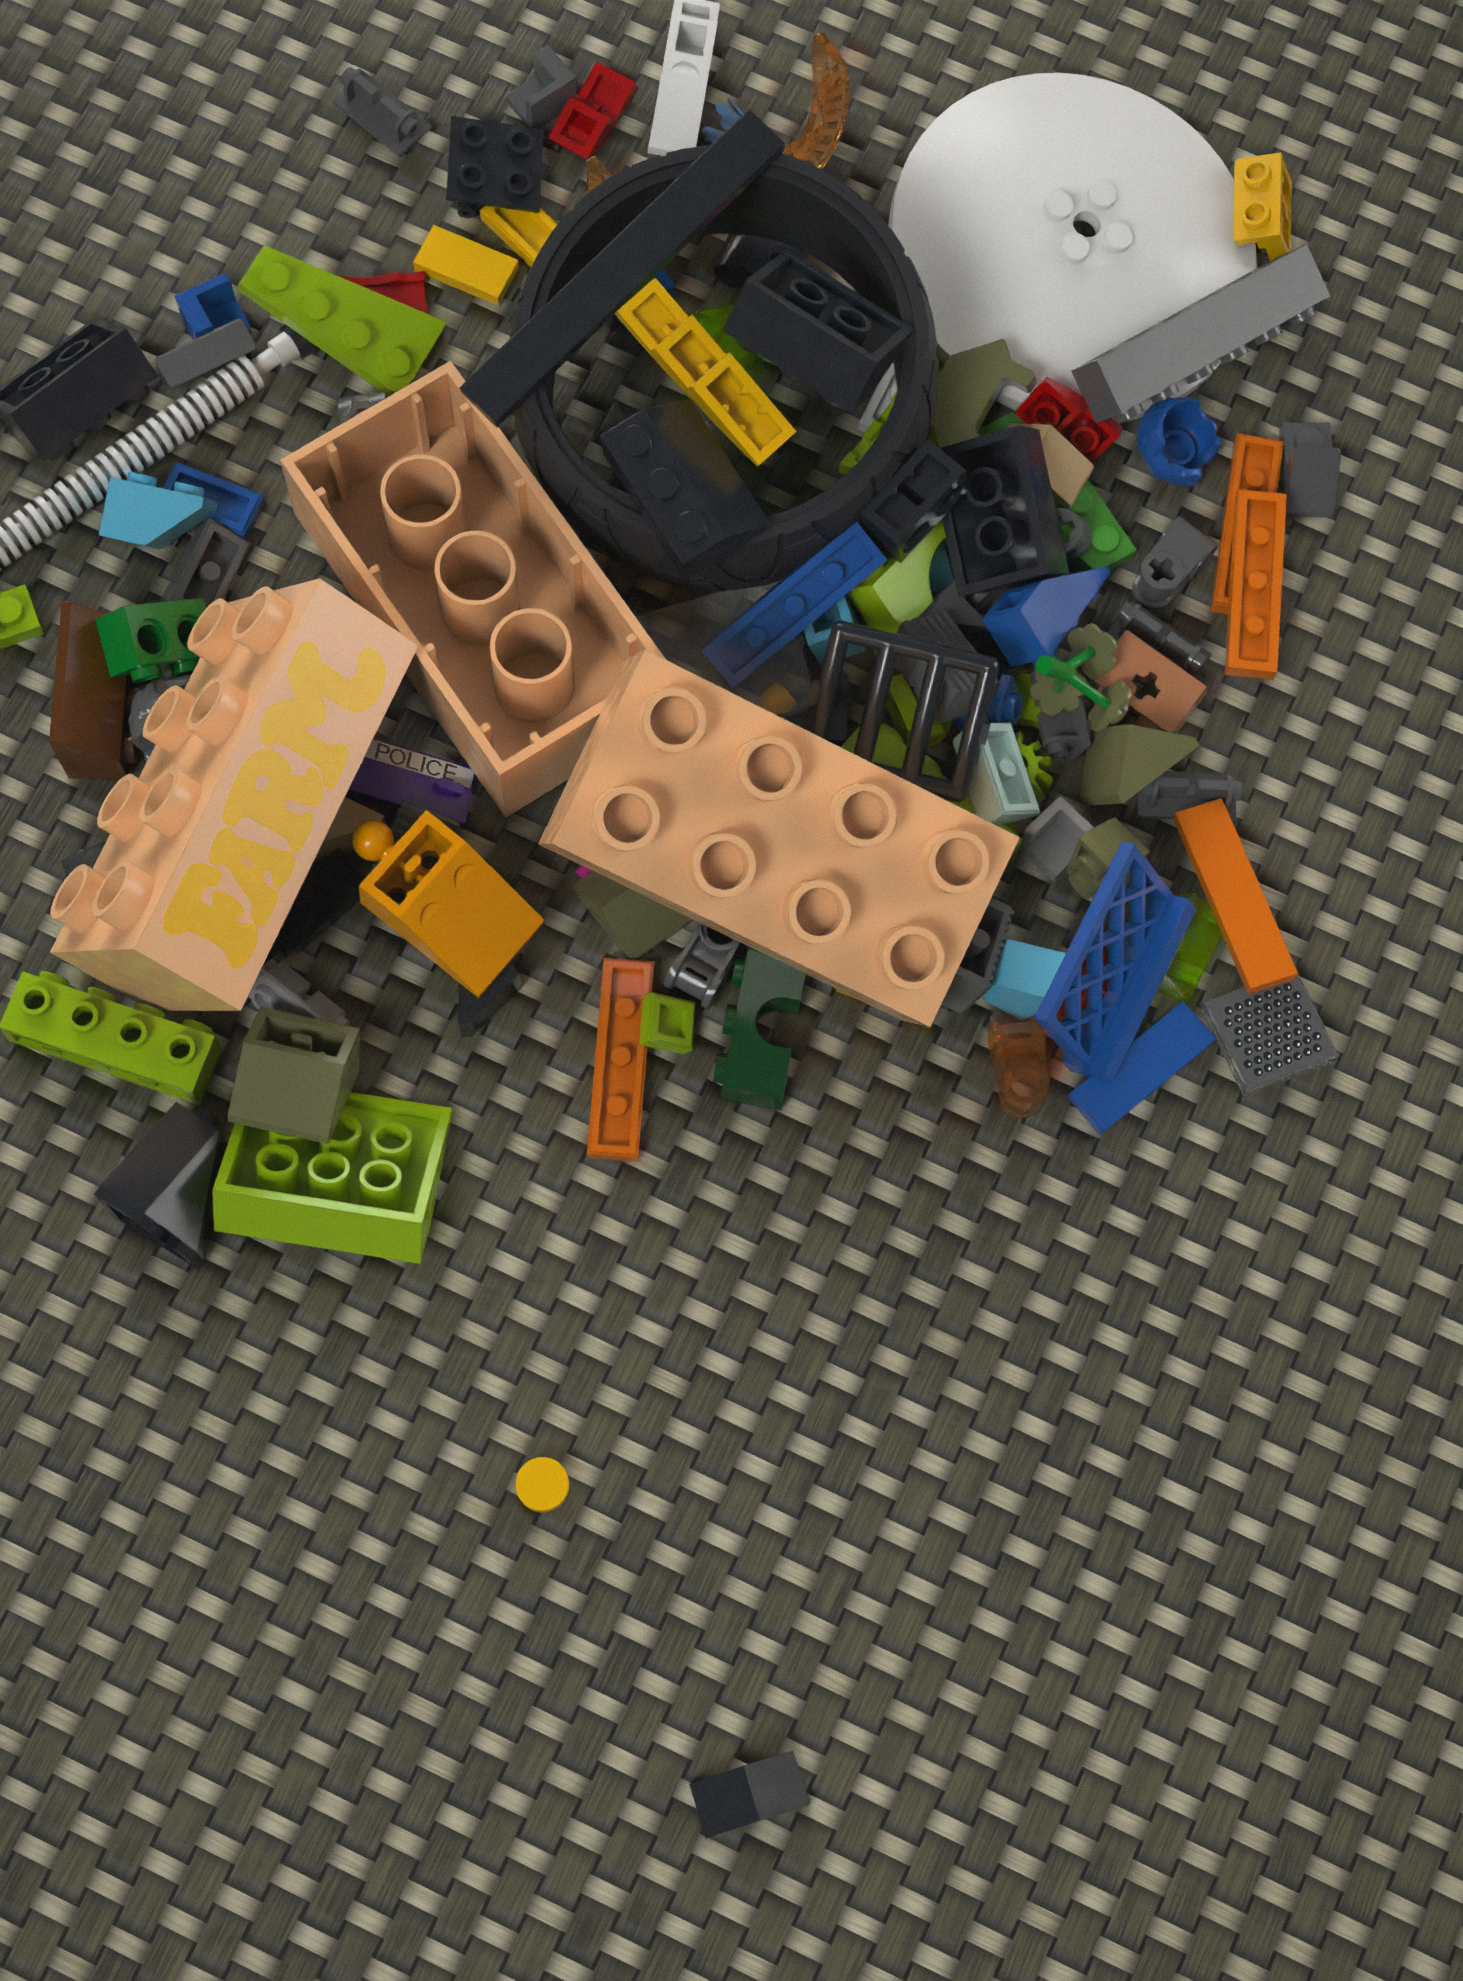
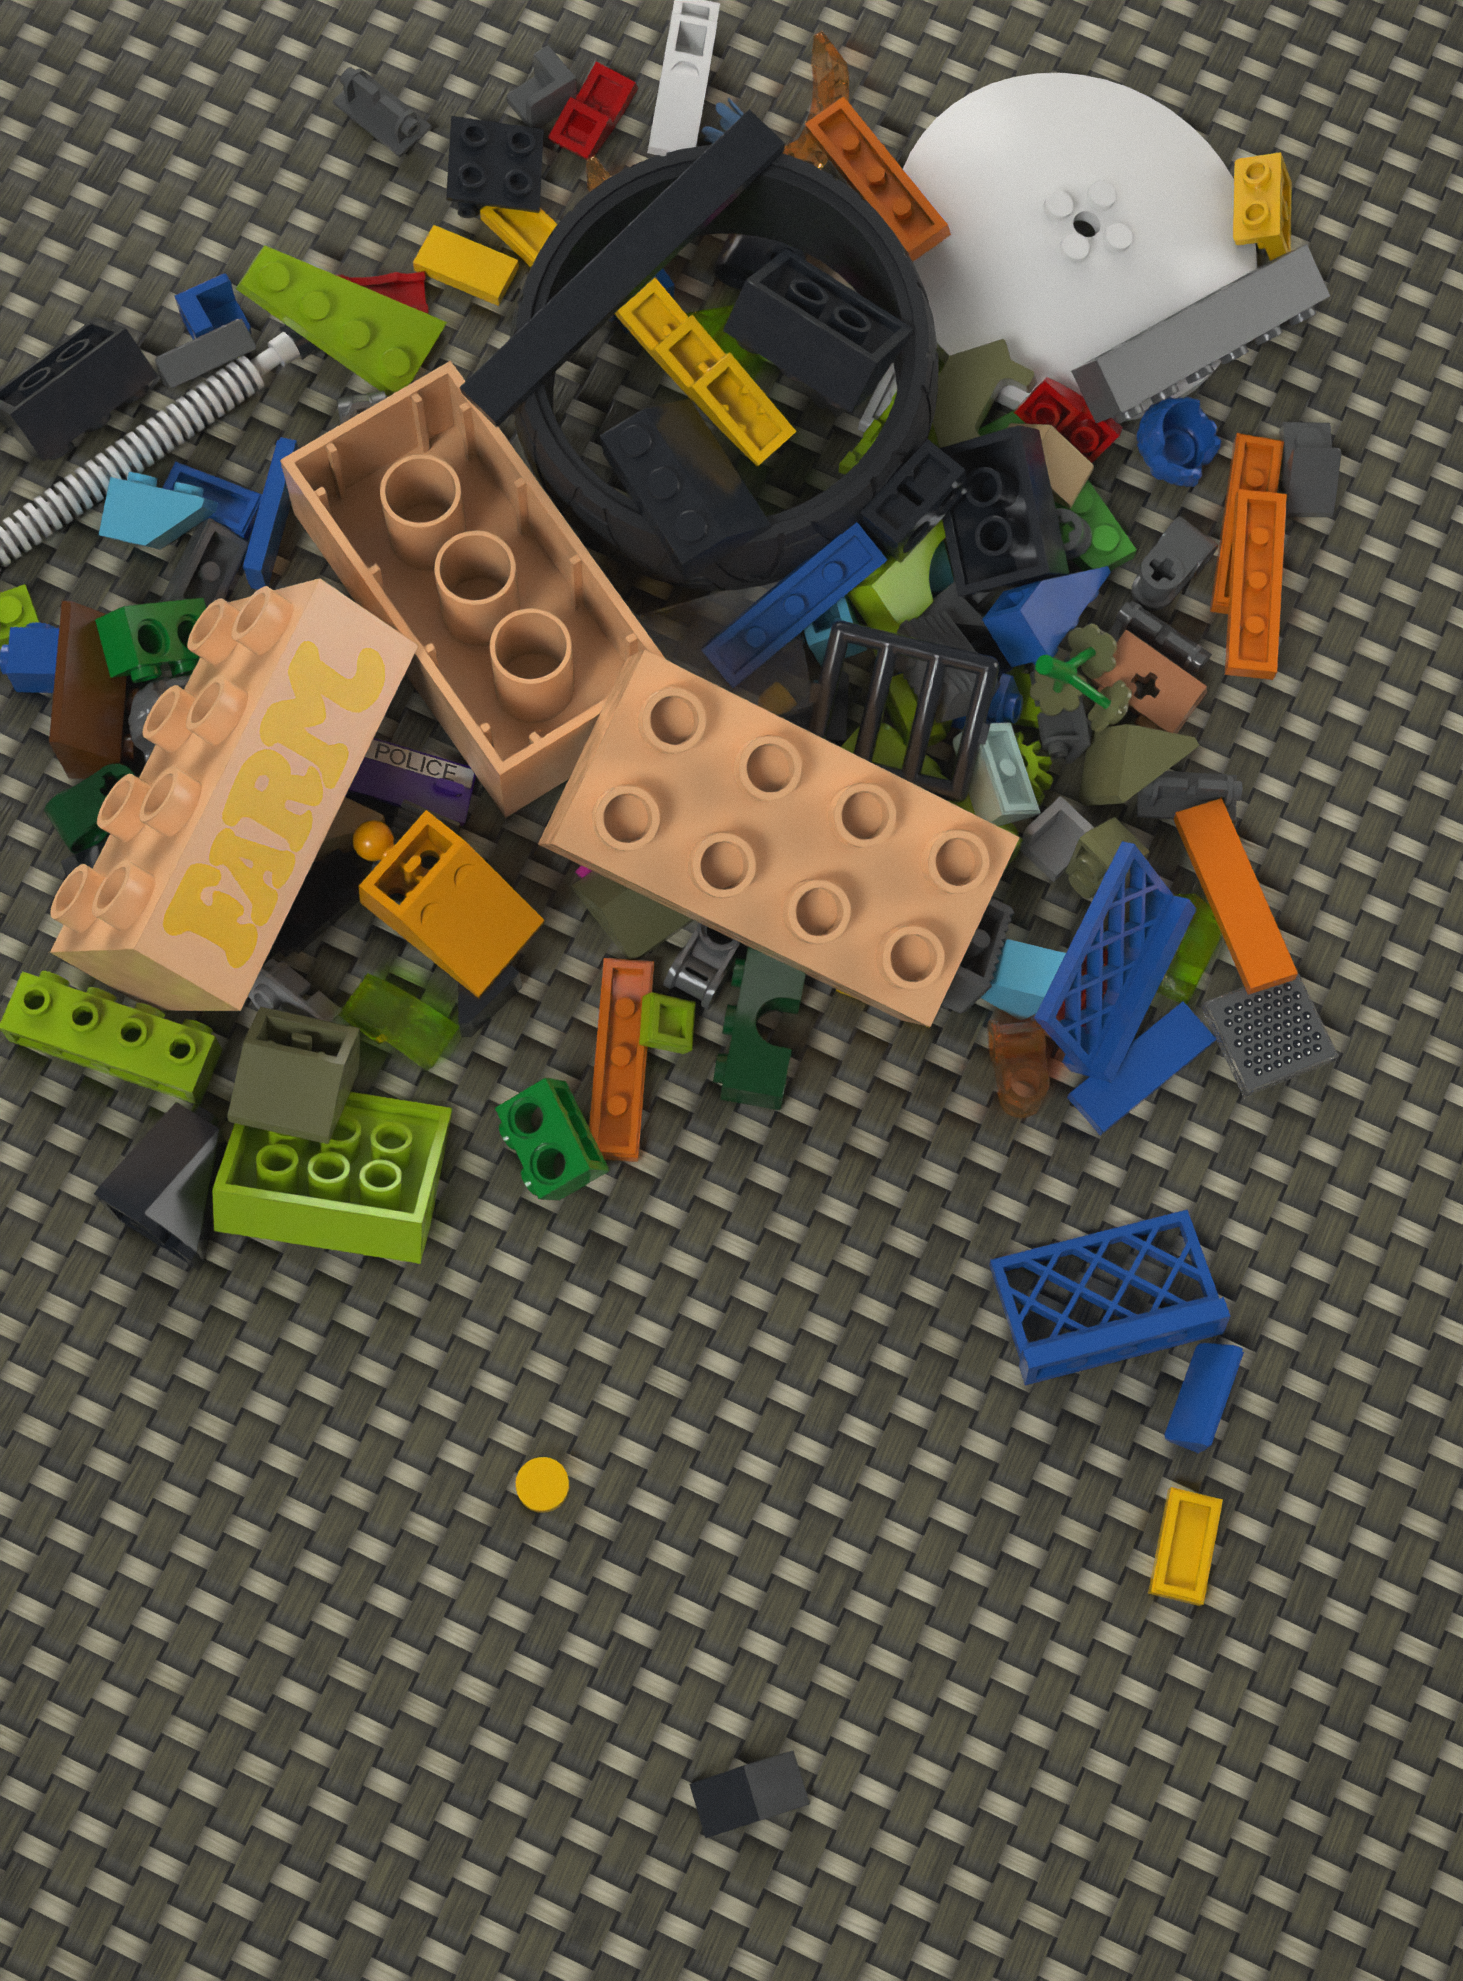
(31, 657): none -> blue brick
(77, 808): none -> dark green piece
(269, 520): none -> blue tile
(400, 1019): none -> clear neon green slope
(561, 1131): none -> green brick
(877, 177): none -> orange plate
(1121, 1338): none -> blue fence
(1185, 1546): none -> yellow tile
(1203, 1396): none -> blue slope

